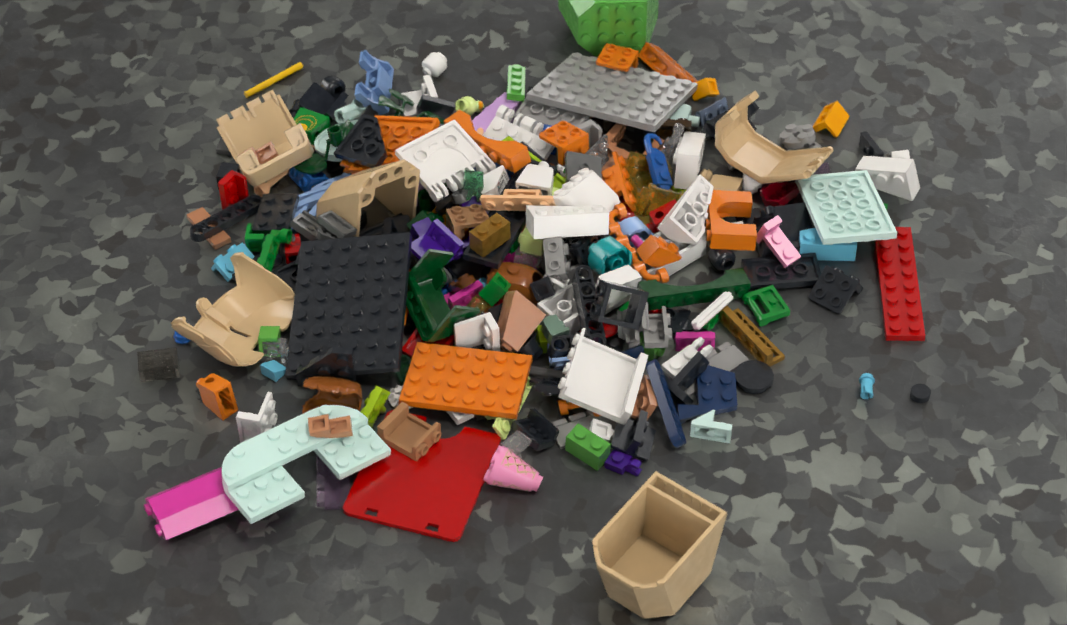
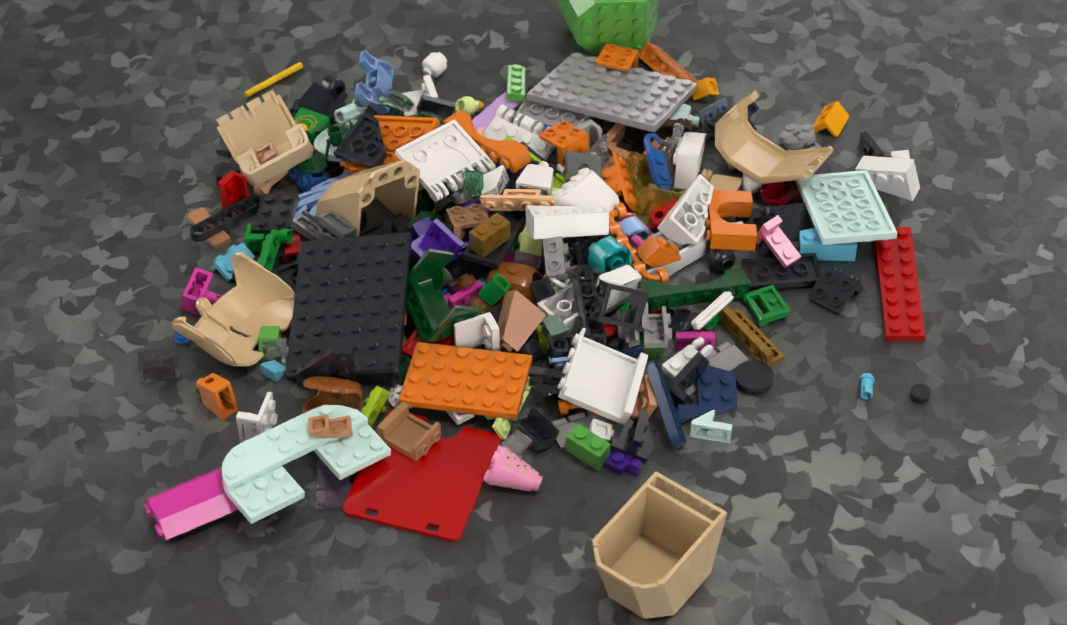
(197, 288): none -> dark pink brick

